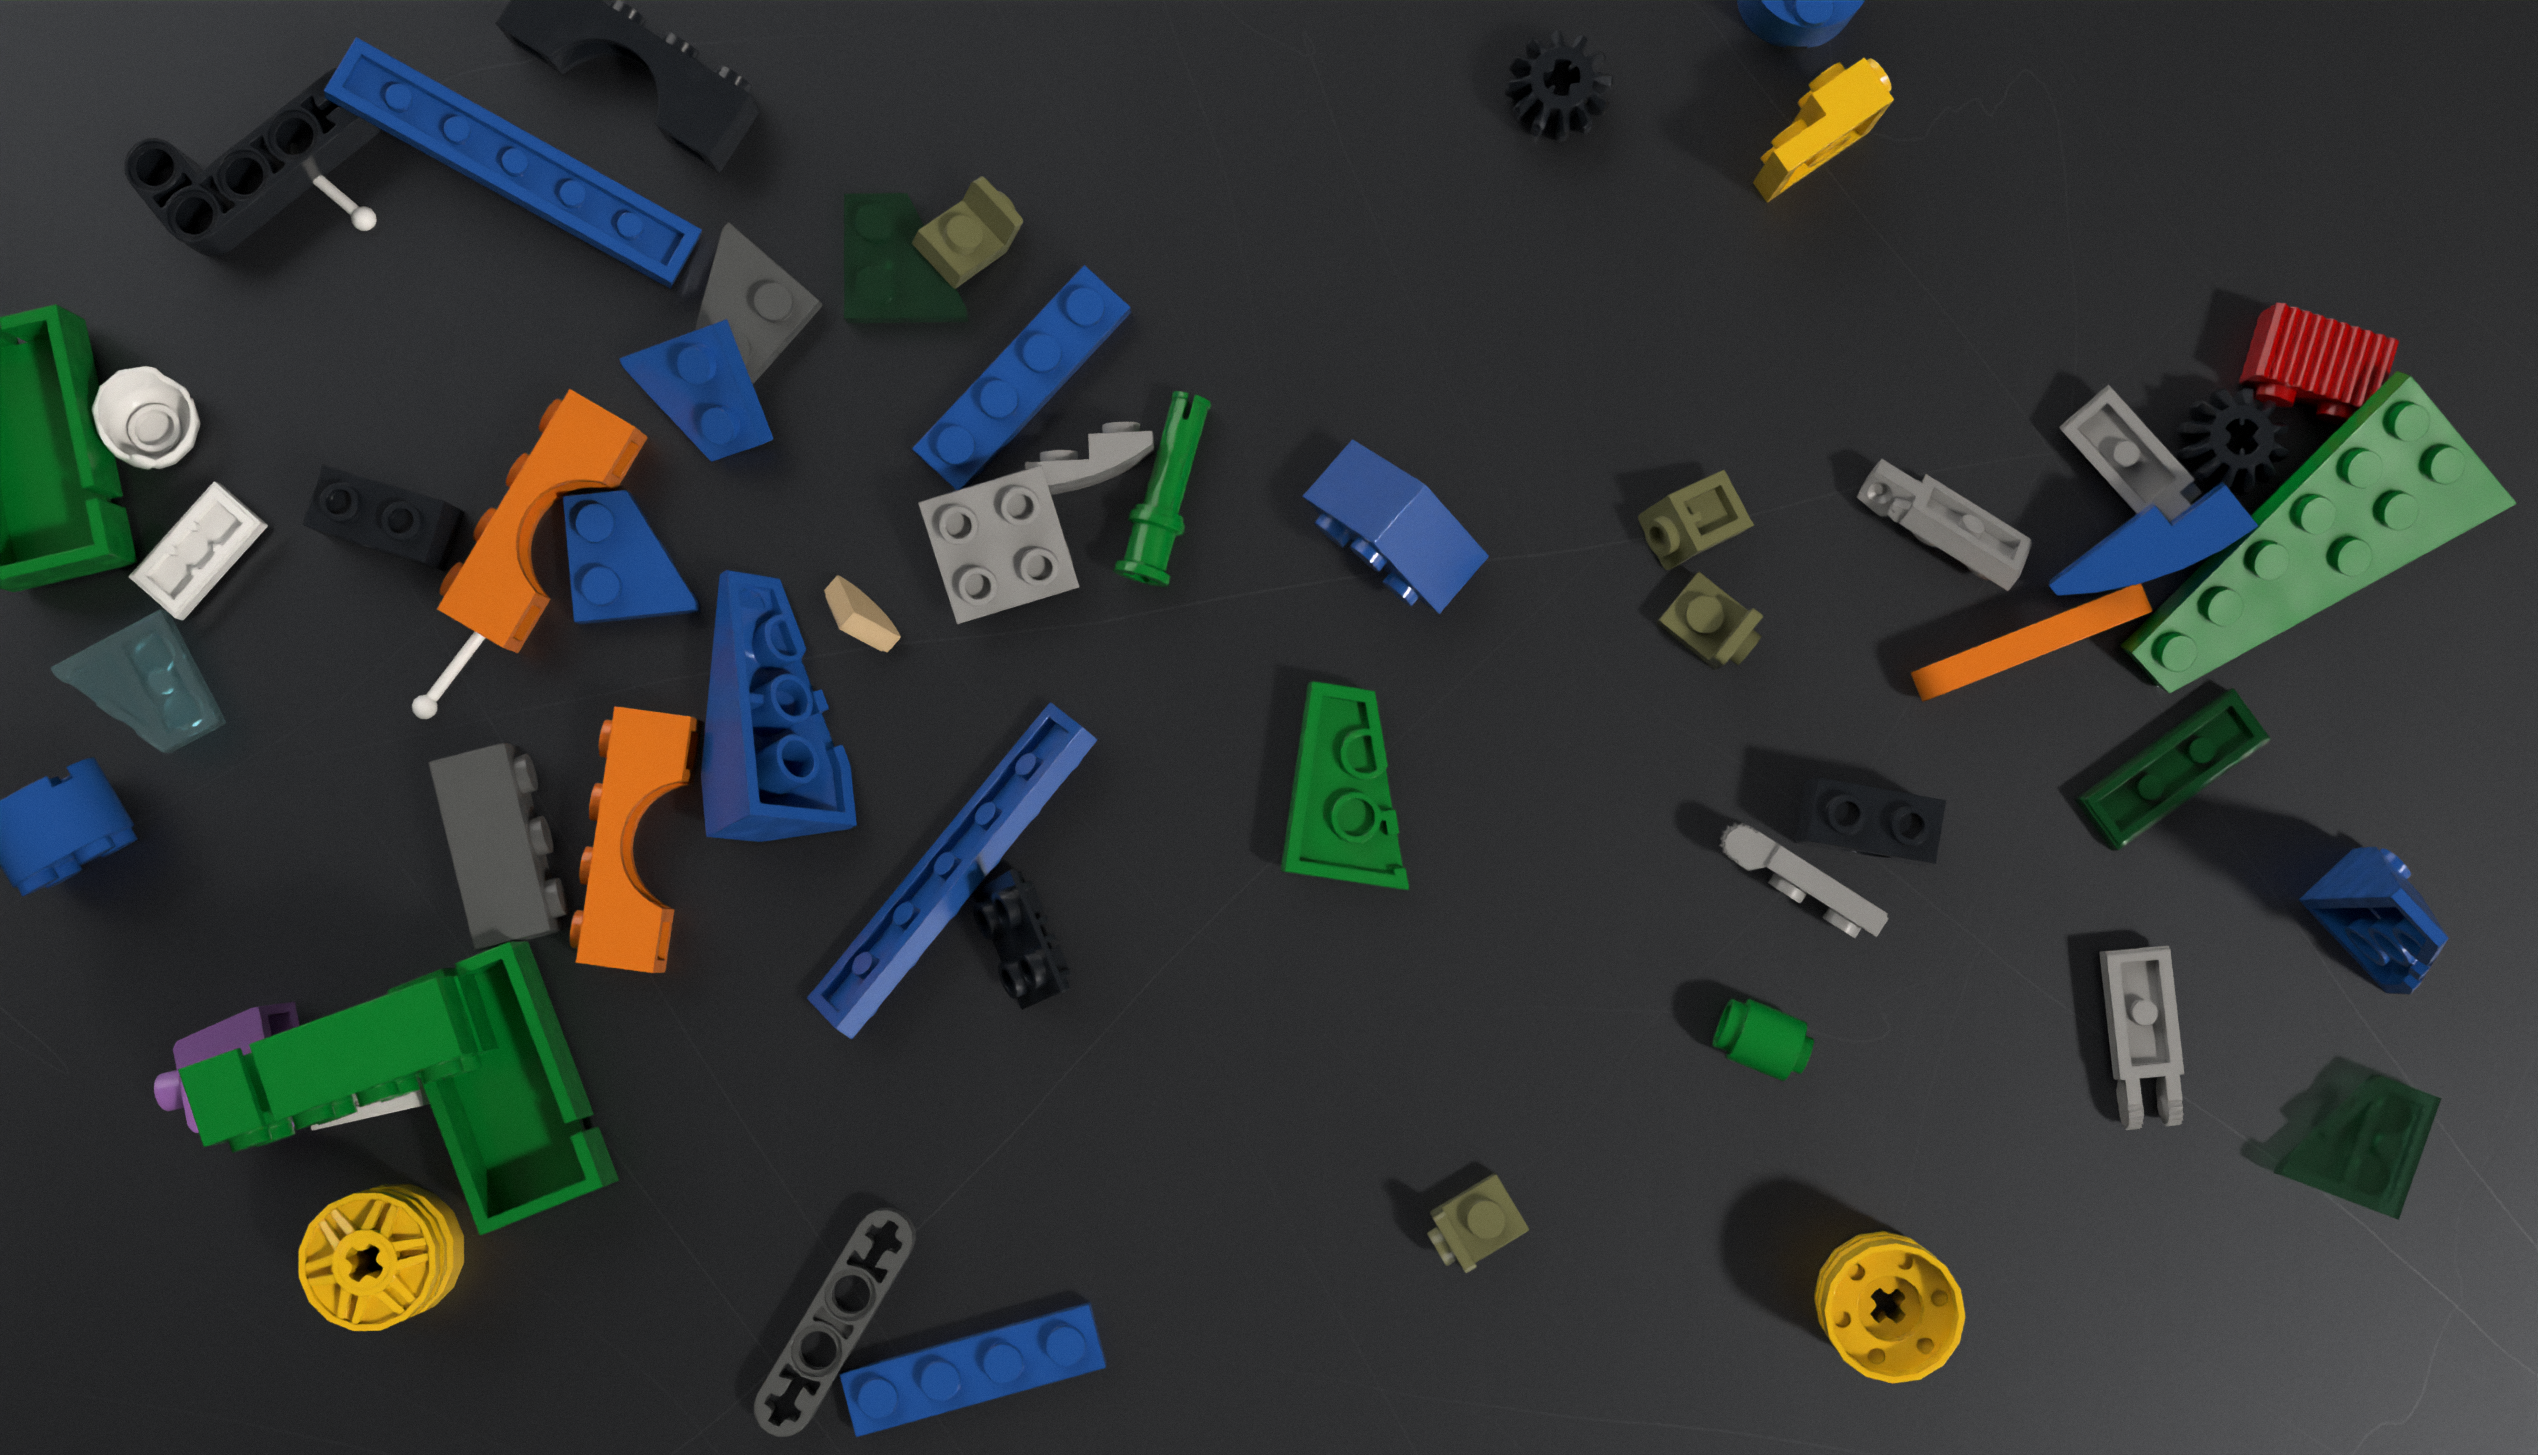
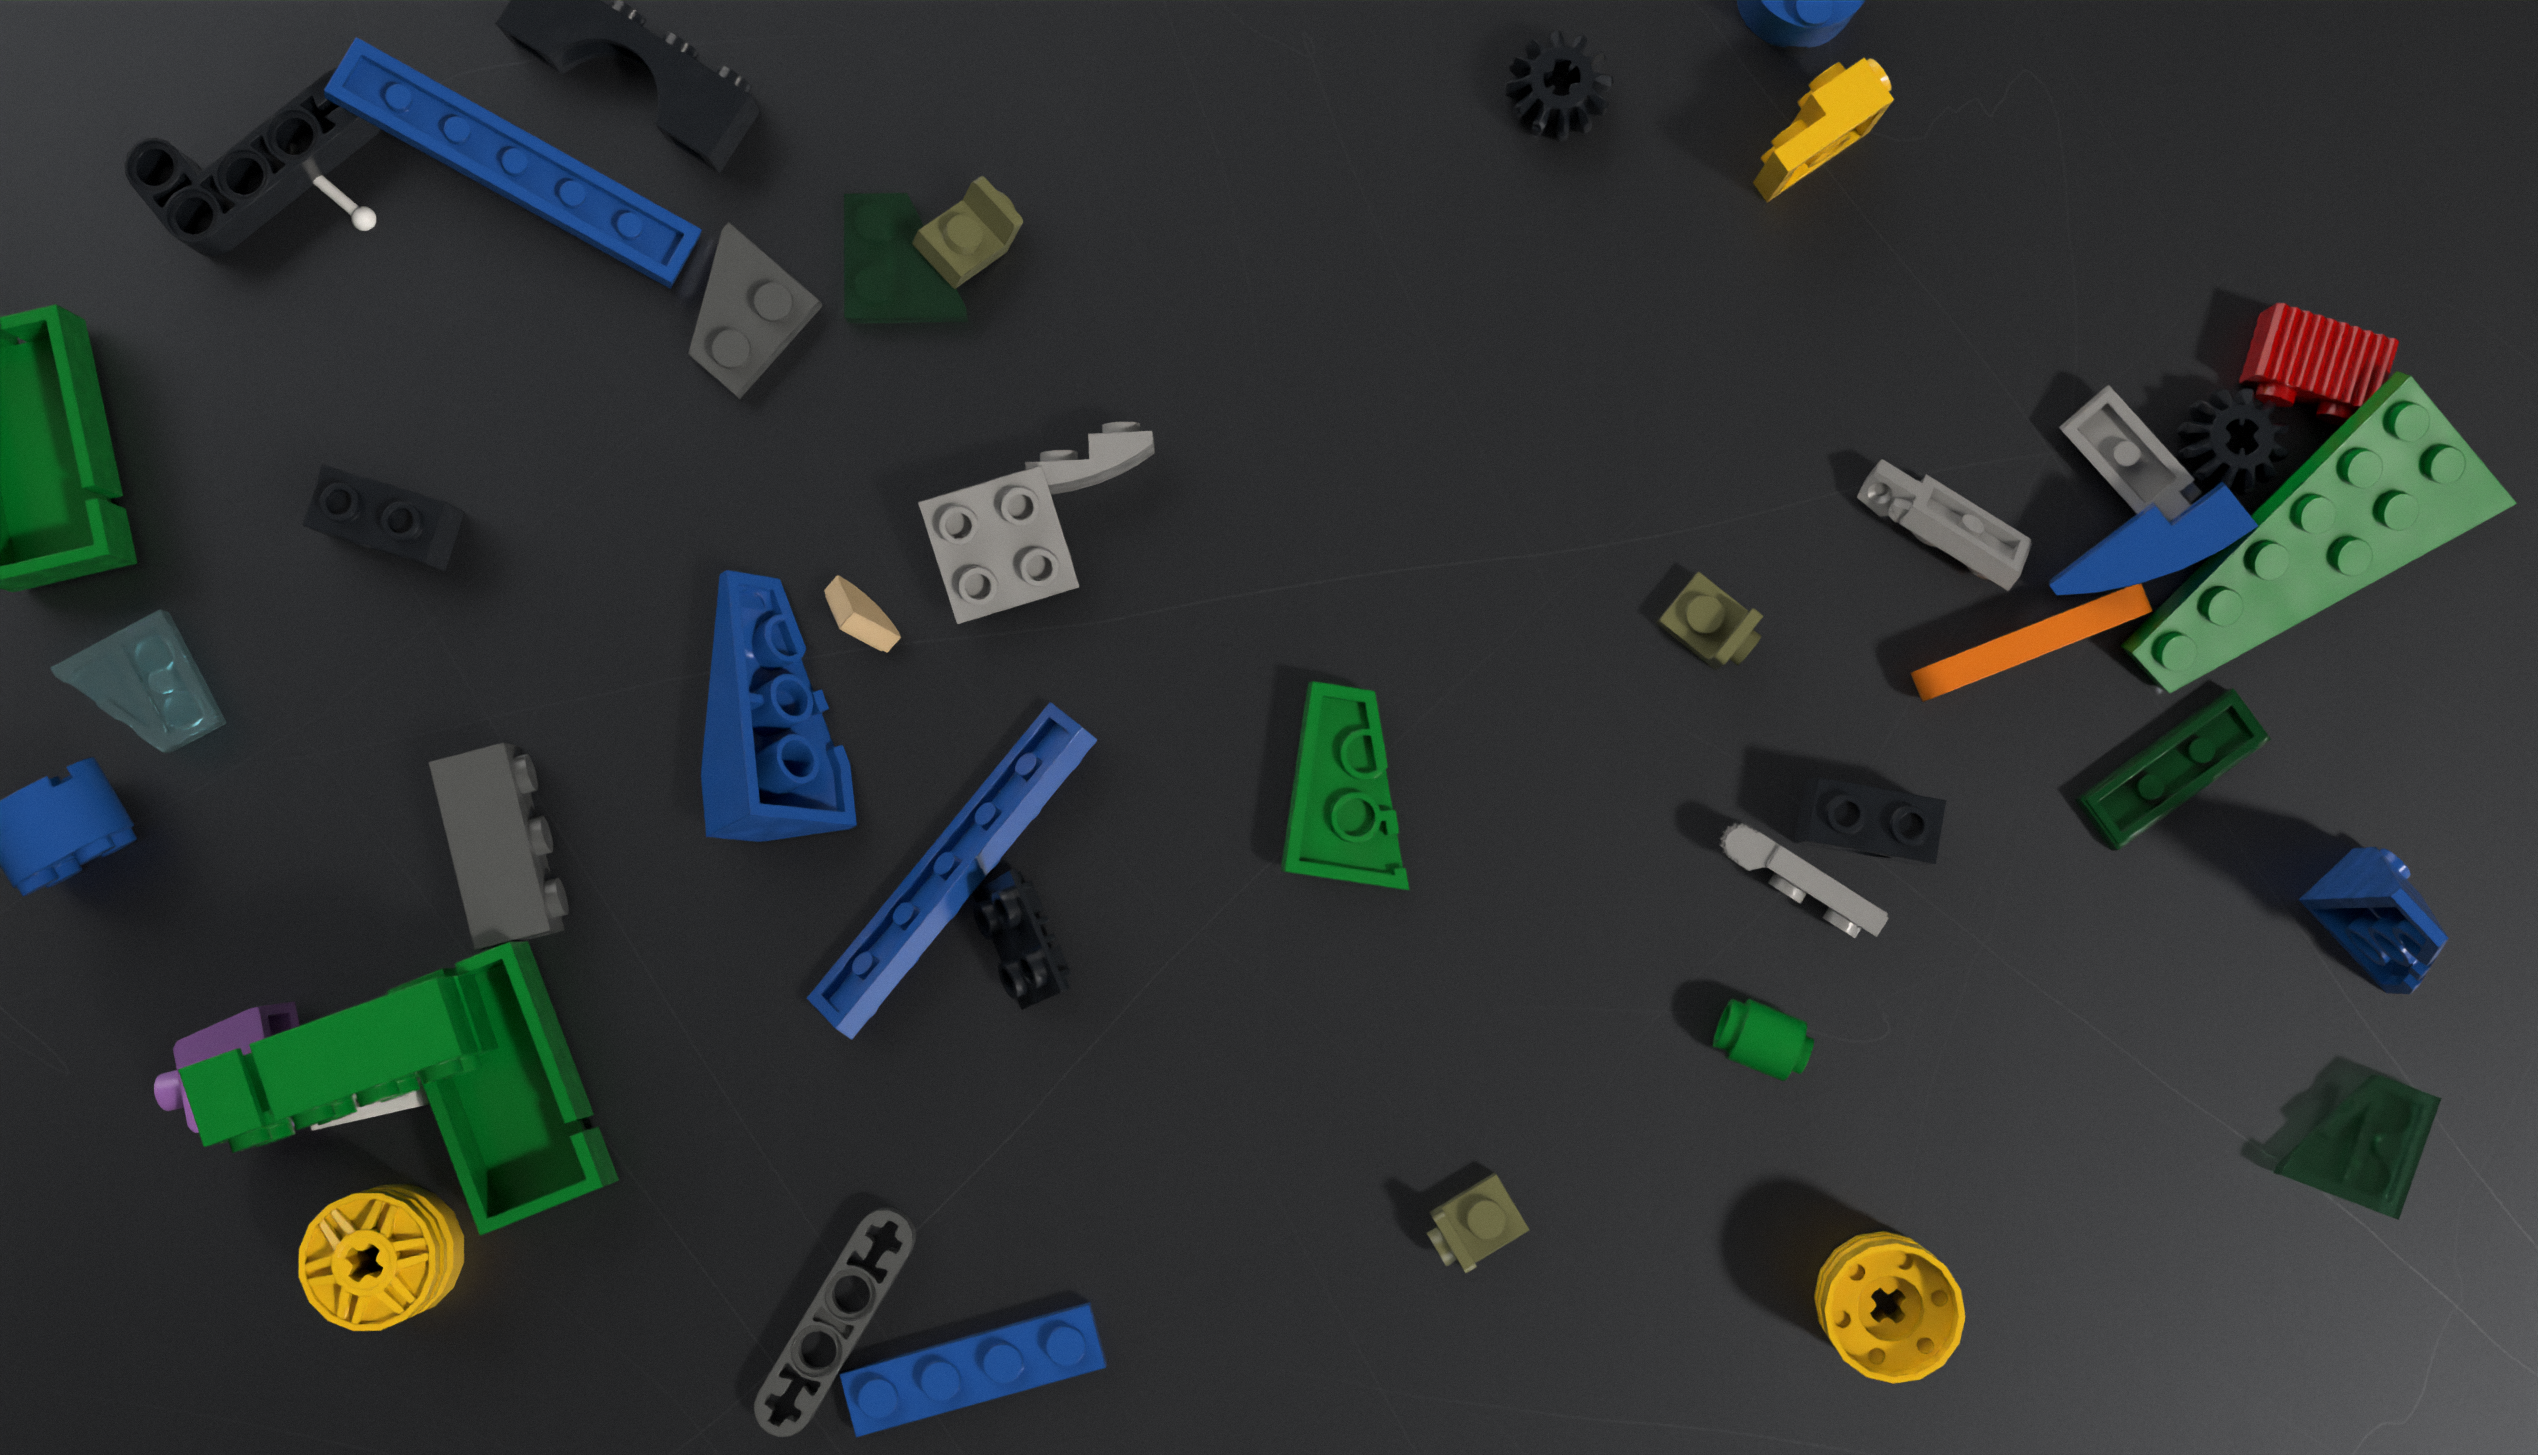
(145, 418): white hair -> none
(198, 551): white plate -> none
(426, 705): white hinge -> none
(497, 583): orange arch -> none
(619, 562): blue wing -> none
(621, 918): orange arch -> none
(703, 389): blue wing -> none
(1022, 379): blue plate -> none
(1158, 518): green pin -> none
(1395, 527): blue brick -> none
(1694, 520): olive bracket -> none
(2143, 1031): light grey hinge -> none

